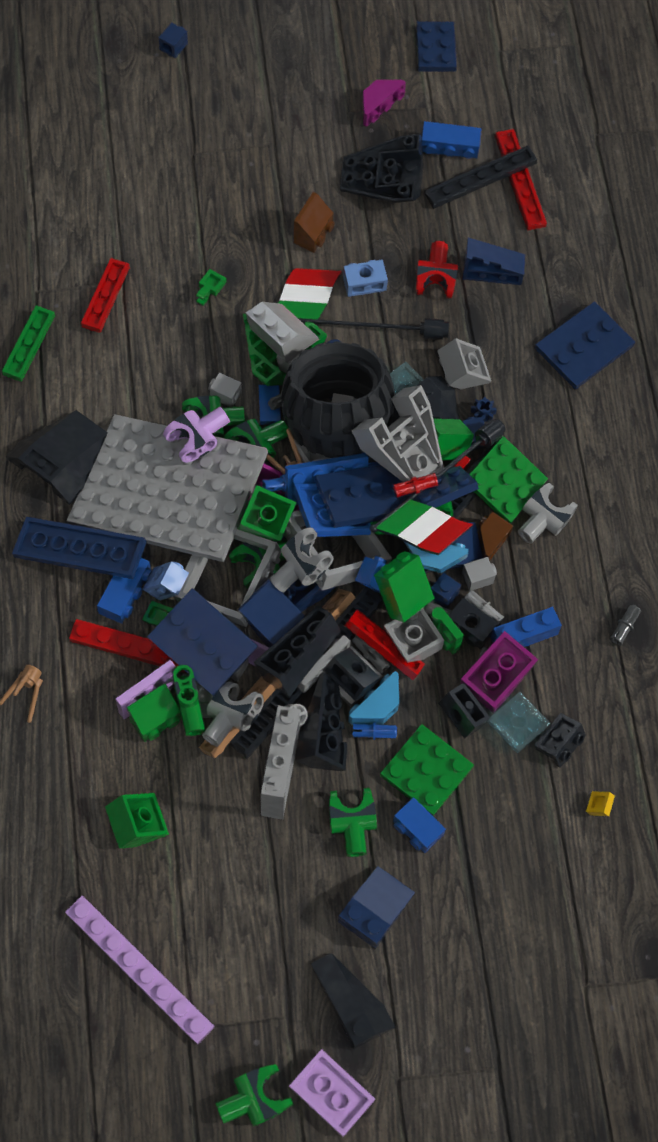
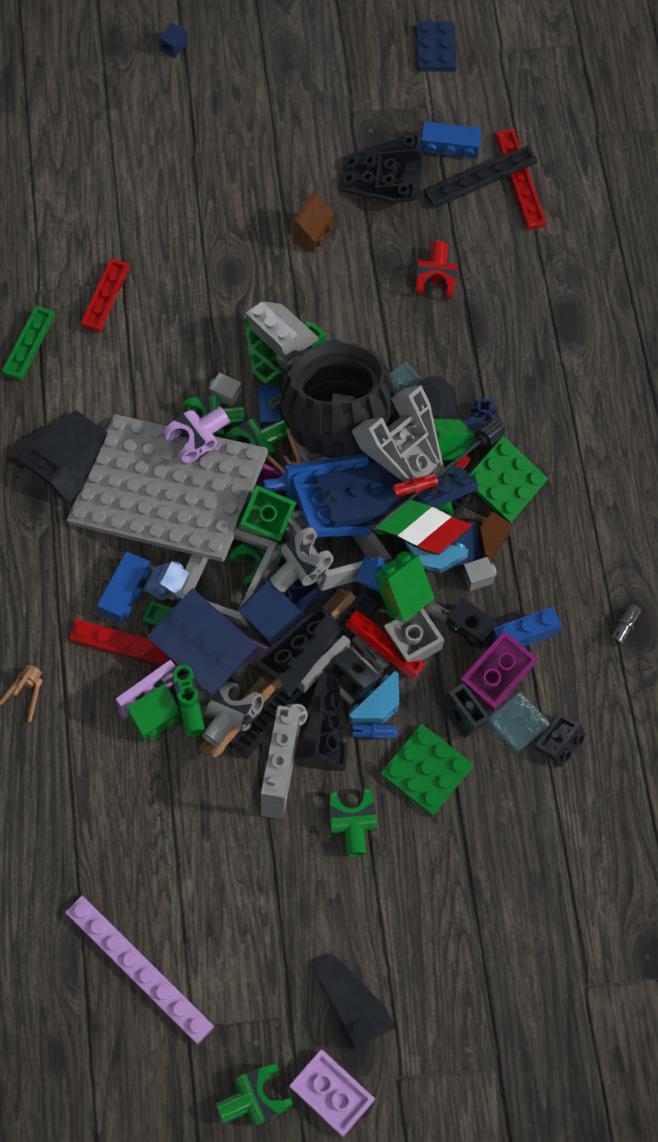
(79, 547): dark blue plate -> none
(136, 819): green slope -> none
(210, 284): green plate -> none
(309, 292): flag -> none
(374, 282): medium blue brick -> none
(375, 907): dark blue slope -> none
(380, 97): magenta slope -> none
(418, 825): blue brick -> none
(445, 590): dark blue brick -> none
(449, 631): green plate -> none
(463, 365): light grey slope -> none
(481, 604): light grey axle -> none
(492, 263): dark blue wedge -> none
(544, 515): light grey connector -> none
(584, 345): dark blue plate -> none
(600, 803): yellow plate -> none

